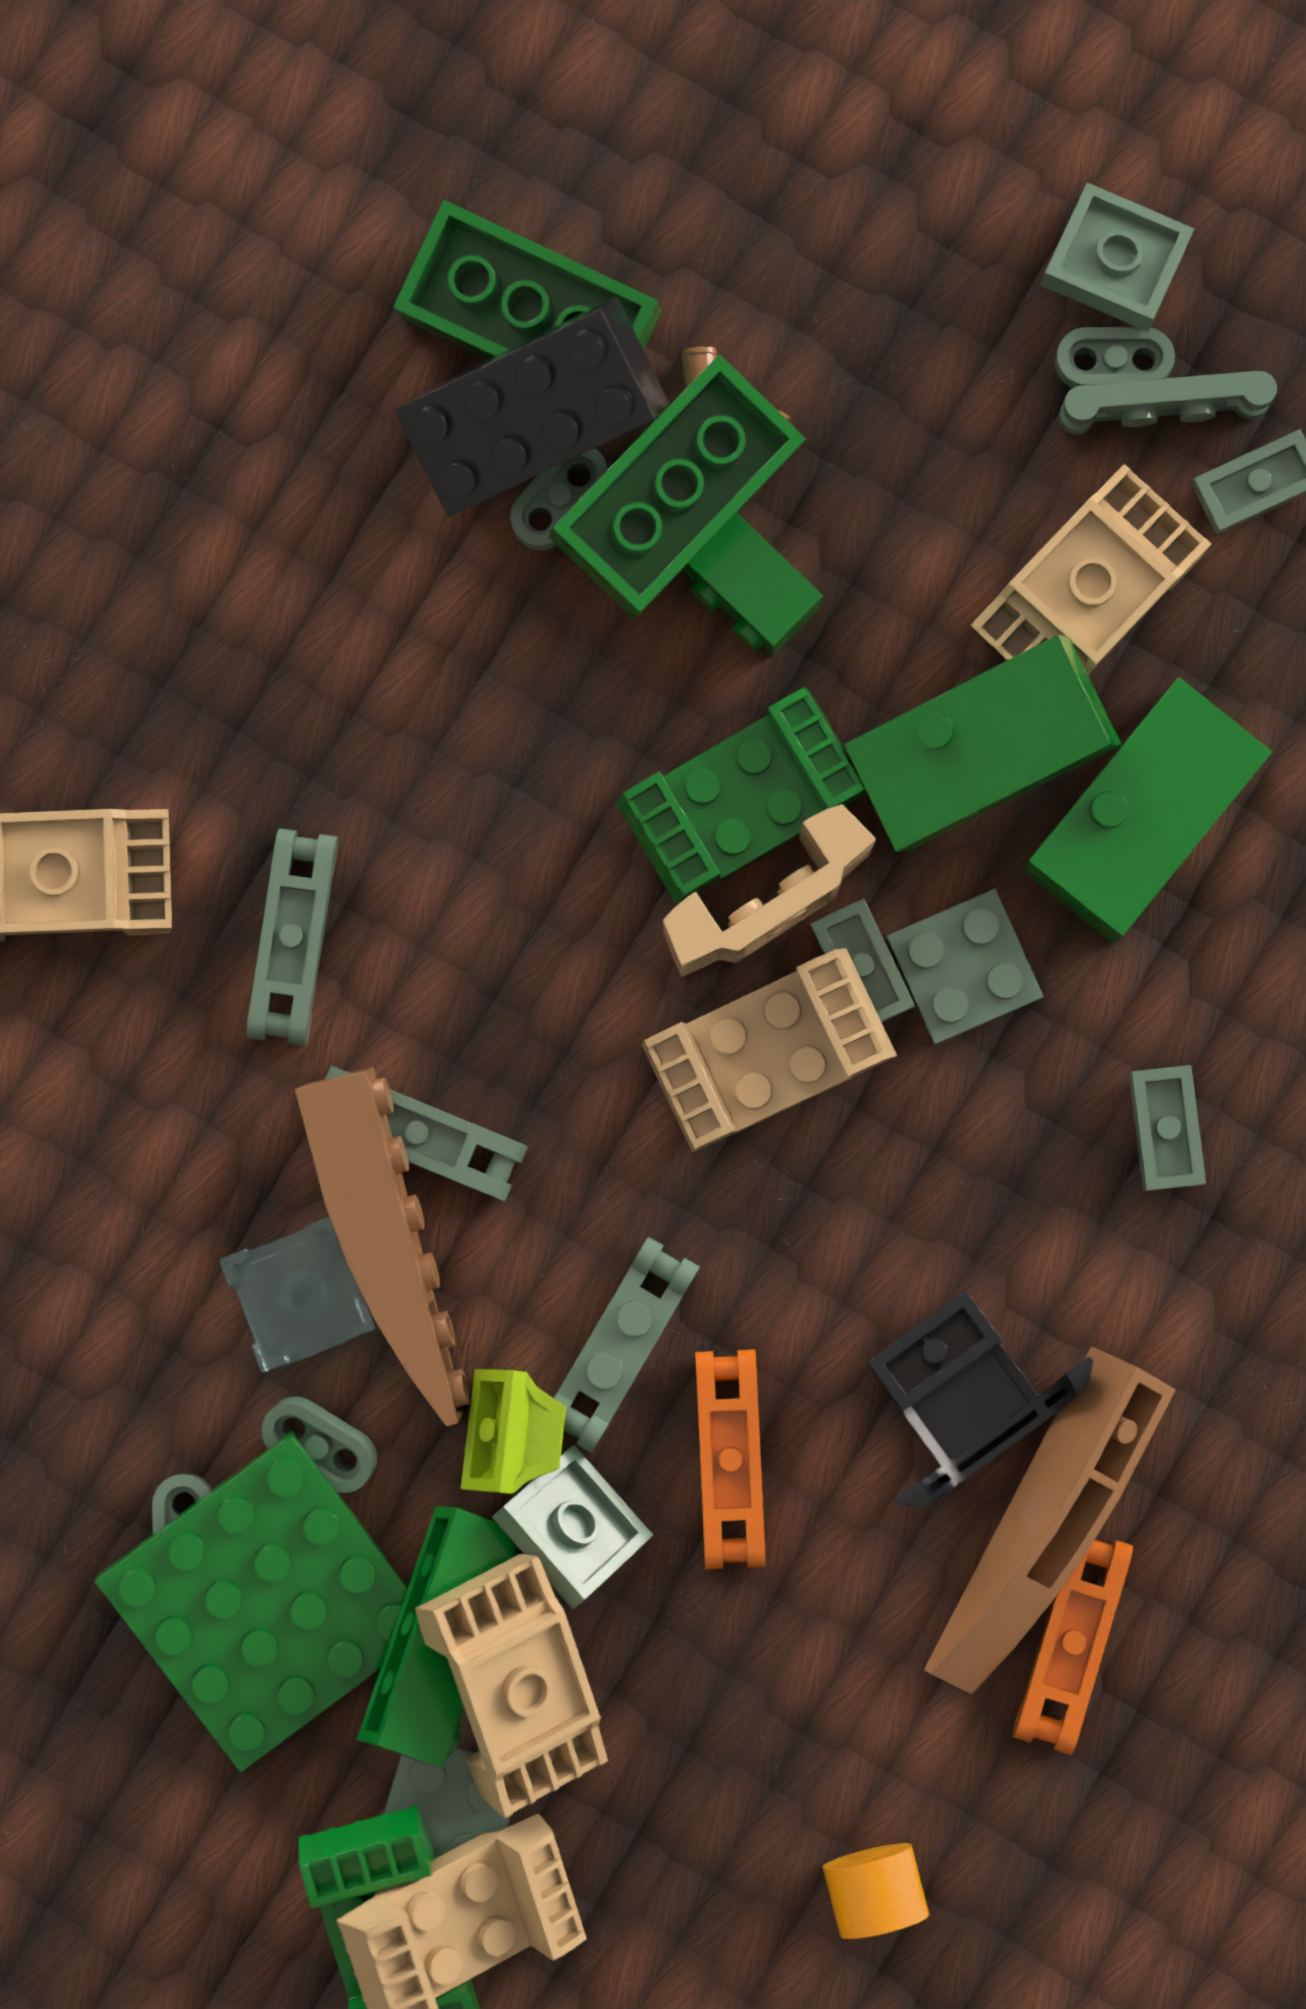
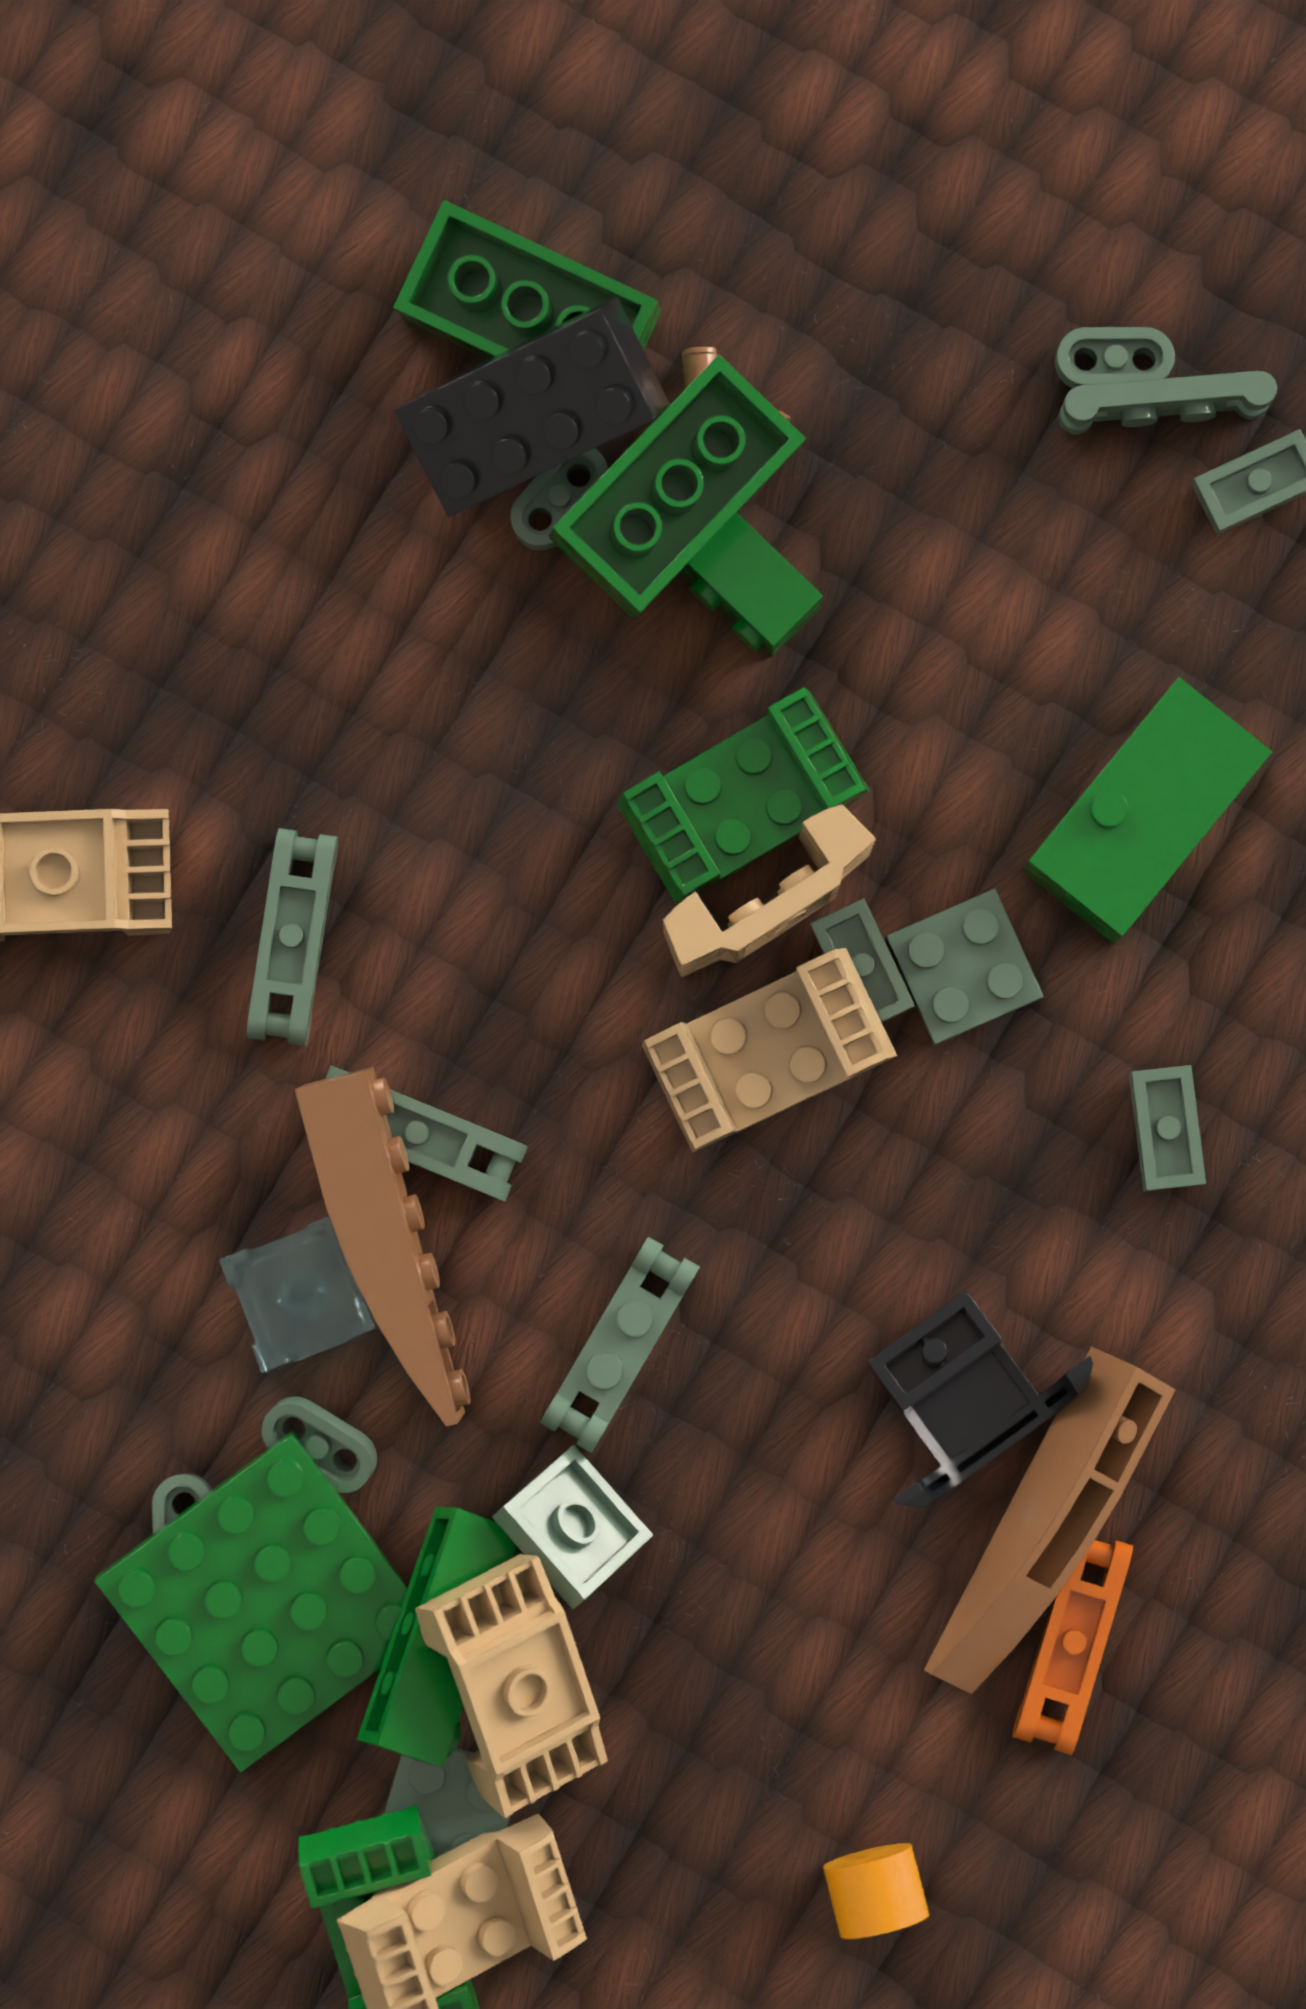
(510, 1432): lime slope -> none
(730, 1459): orange plate -> none
(982, 744): green brick -> none
(1095, 574): tan plate -> none
(1117, 256): sand green plate -> none

